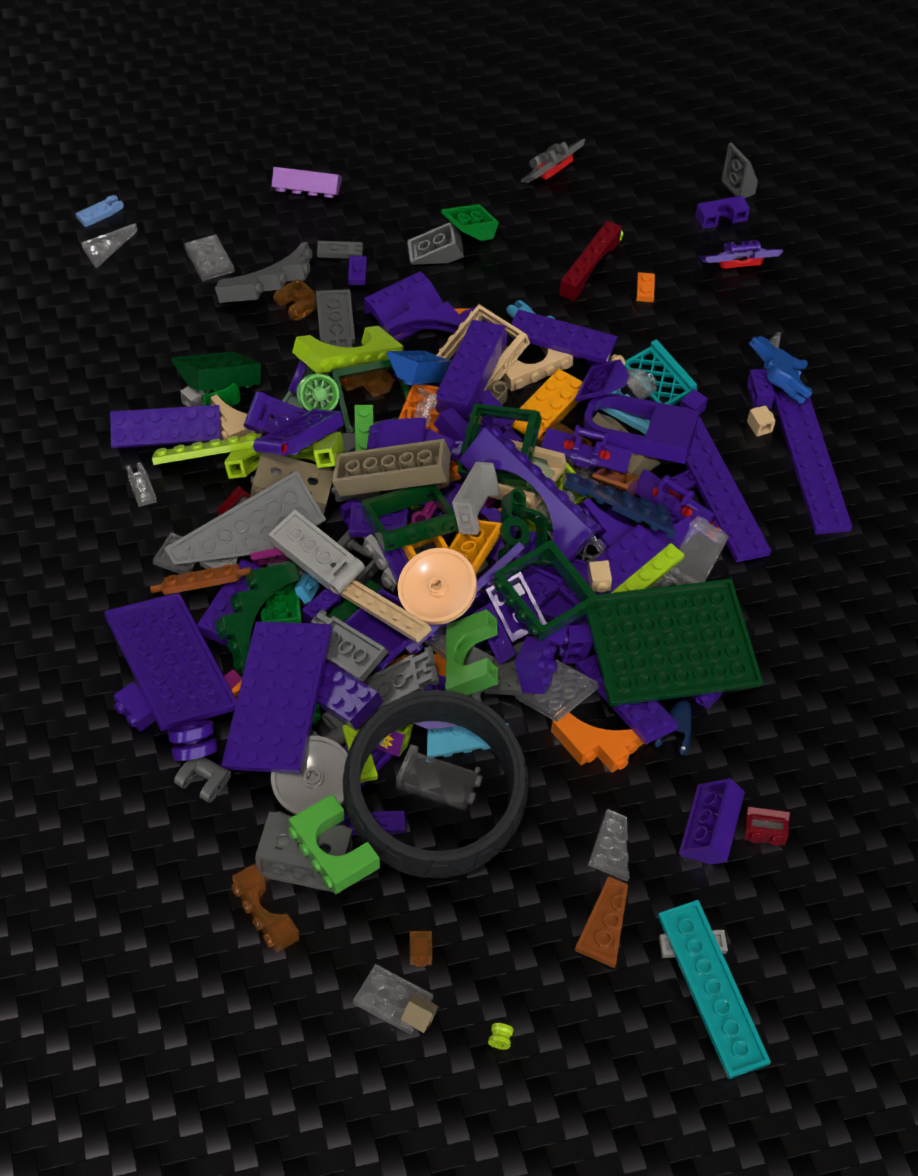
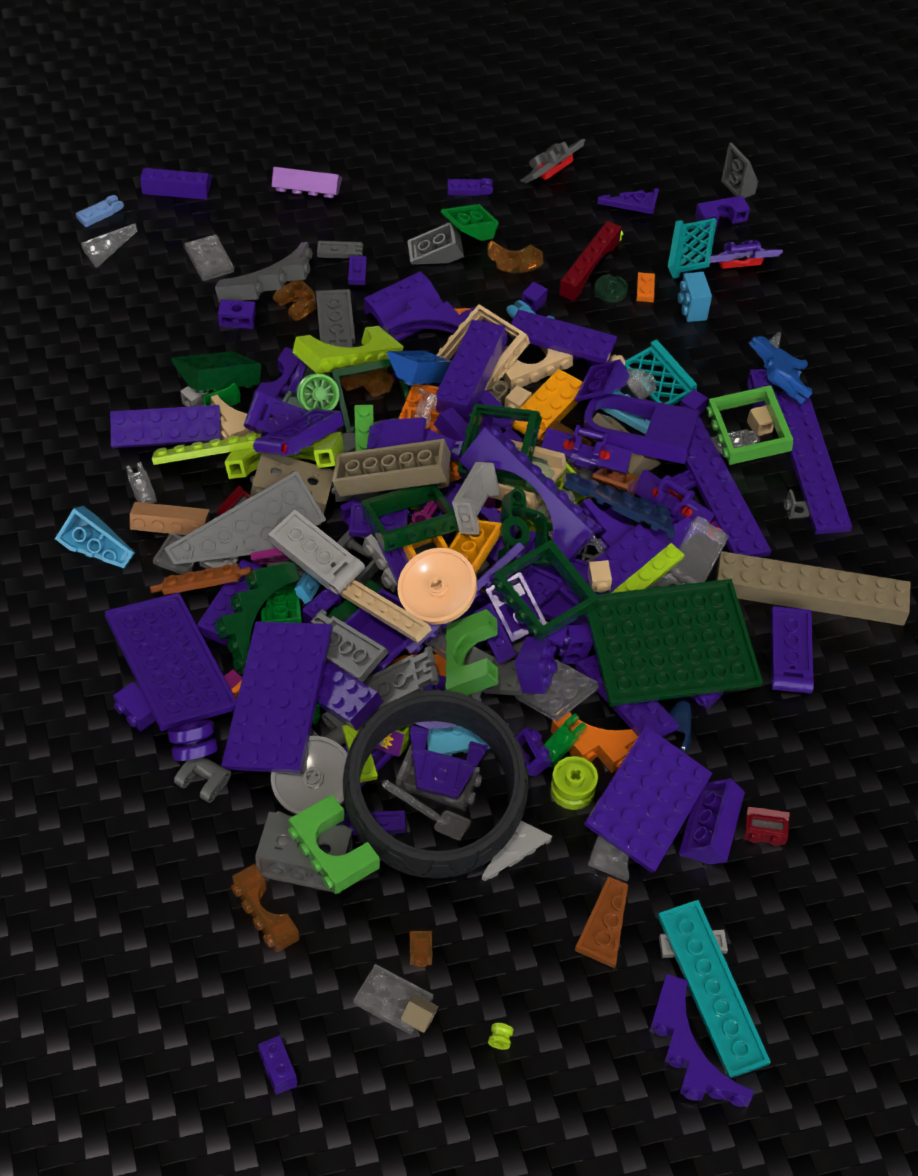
(91, 536): none -> dark azure wedge
(167, 518): none -> medium nougat brick
(175, 183): none -> dark purple slope
(236, 314): none -> dark purple brick
(277, 1065): none -> dark purple brick
(287, 367): none -> dark purple arch
(440, 772): none -> dark purple wing
(447, 824): none -> clear piece
(470, 186): none -> dark purple hinge
(515, 261): none -> clear orange arch
(517, 397): none -> tan brick
(522, 843): none -> light grey wing
(535, 296): none -> dark purple brick
(540, 752): none -> dark purple window
(564, 739): none -> green hinge
(574, 783): none -> lime wheel
(611, 288): none -> clear green tile
(634, 201): none -> dark purple wing
(648, 799): none -> dark purple plate
(680, 246): none -> teal fence
(683, 1051): none -> dark purple arch
(695, 296): none -> dark azure brick
(738, 439): none -> clear hinge
(757, 450): none -> bright green window
(790, 504): none -> dark grey bracket
(791, 650): none -> dark purple hinge
(816, 588): none -> dark tan brick

